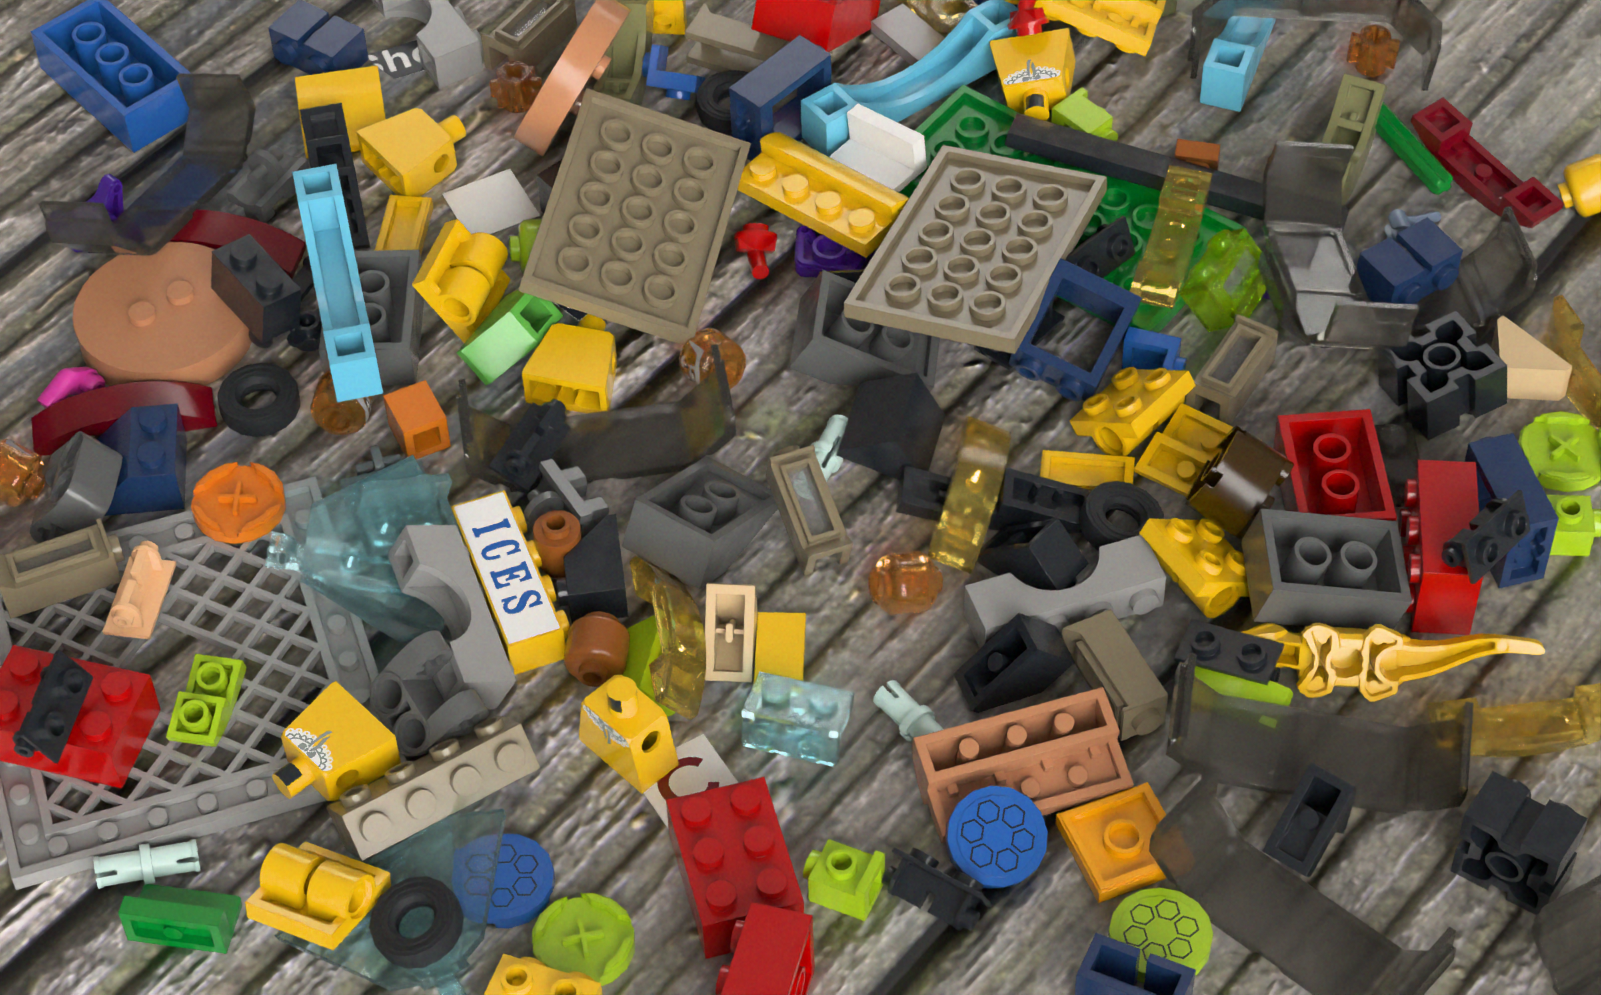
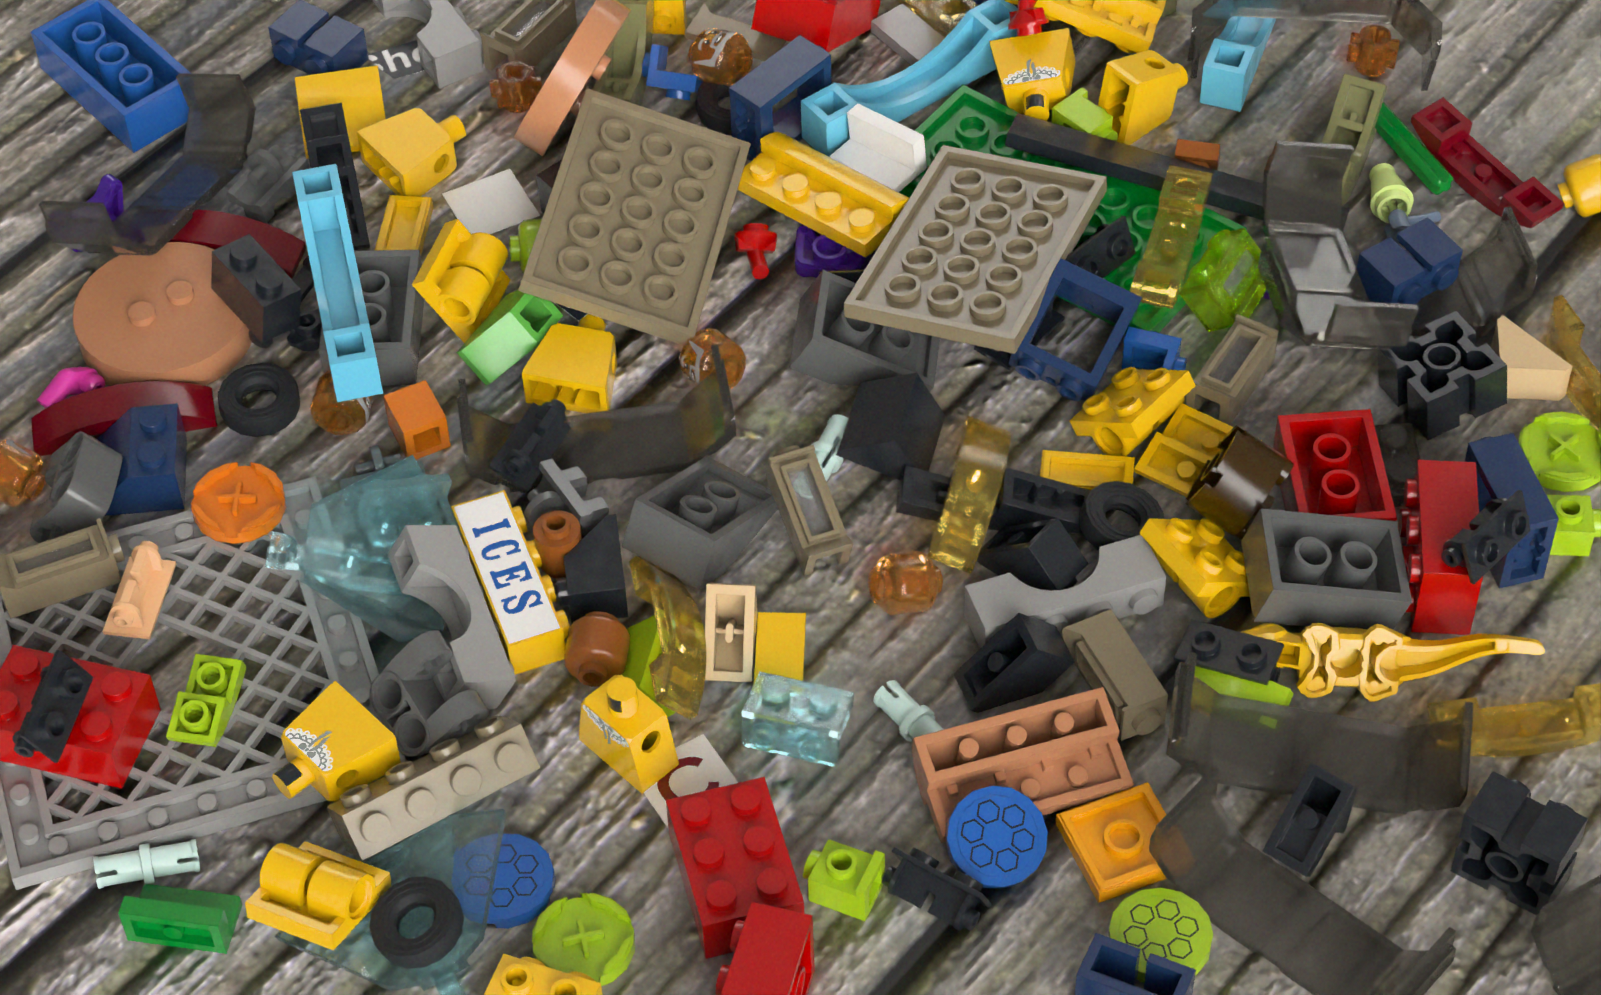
(720, 56): none -> clear orange head
(1140, 93): none -> yellow torso
(1388, 192): none -> yellowish green cone

